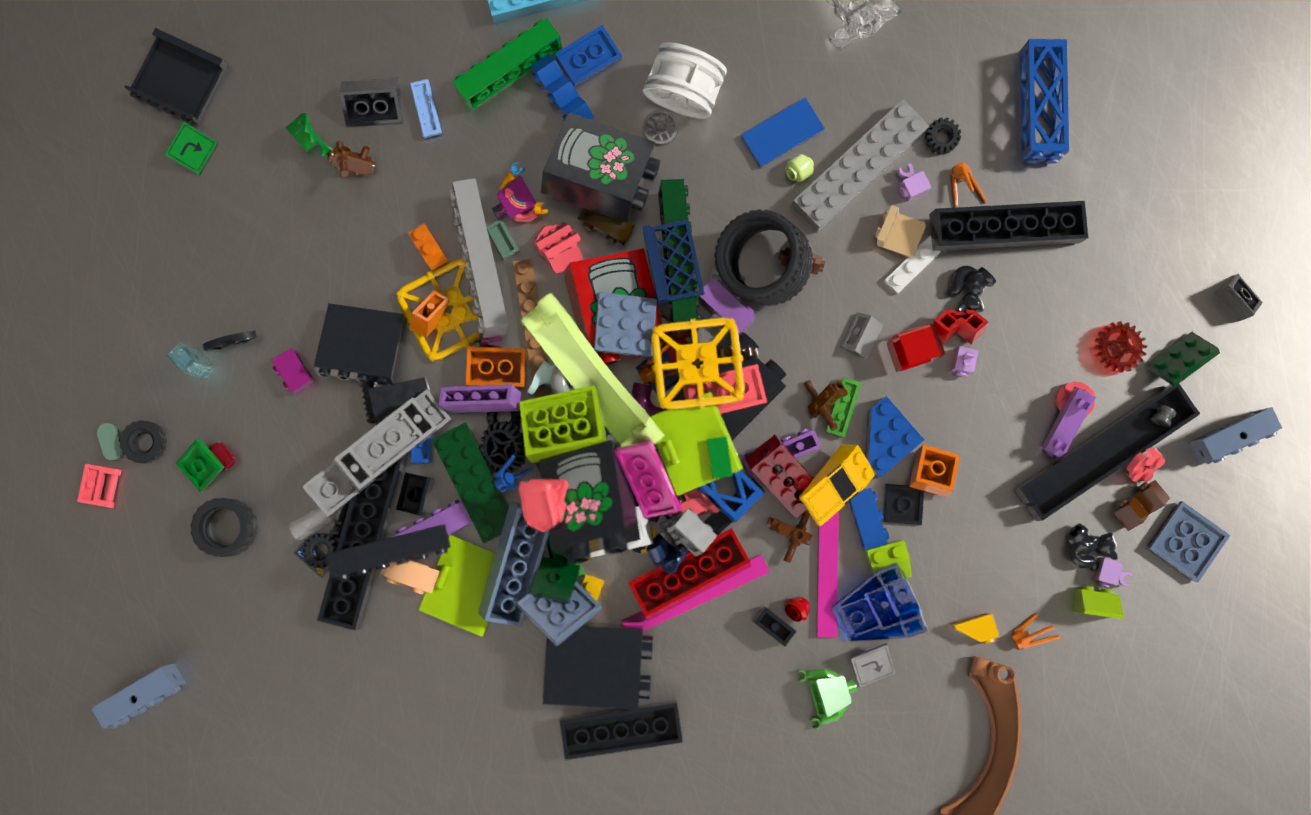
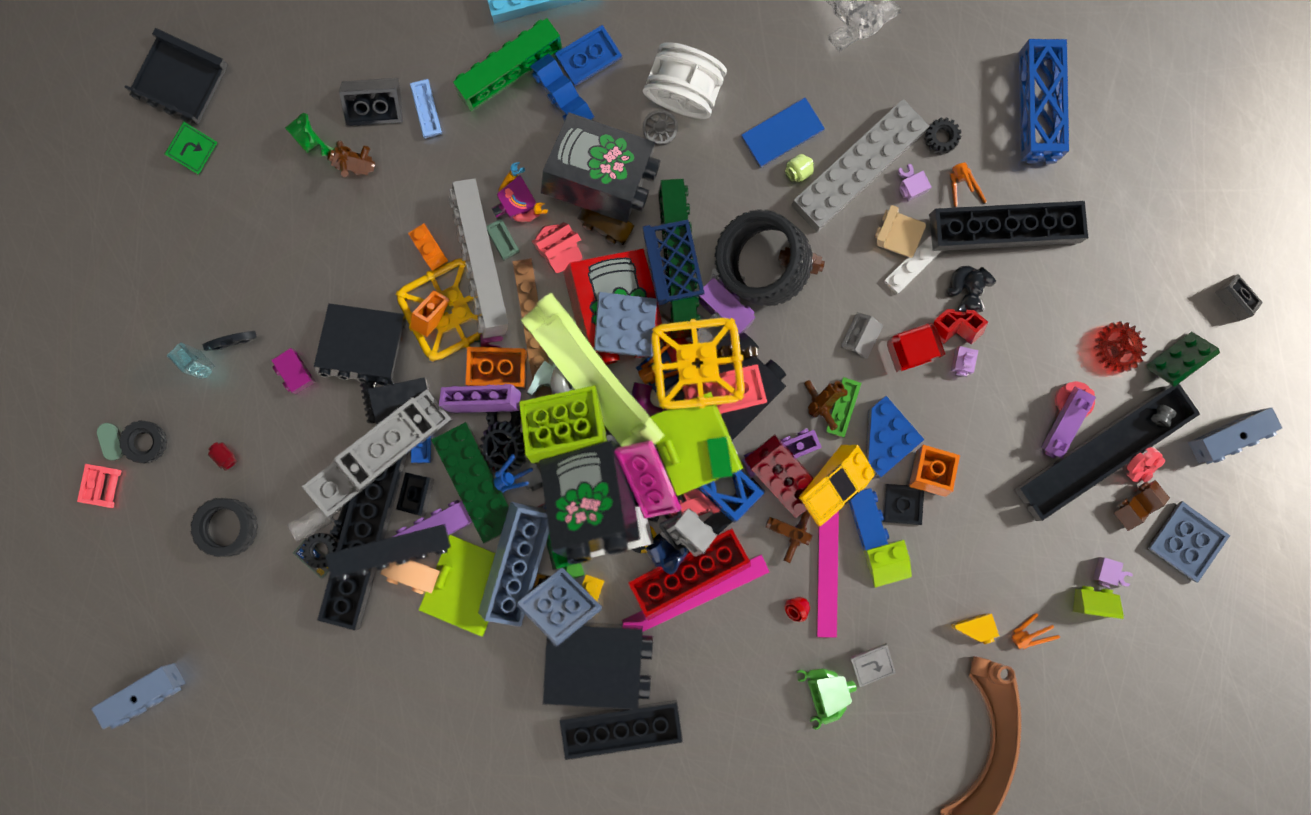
(199, 465): green tile -> none
(543, 502): coral piece -> none
(555, 580): dark green plate -> none
(774, 626): black brick -> none
(881, 608): clear blue wedge -> none
(1083, 544): black animal -> none

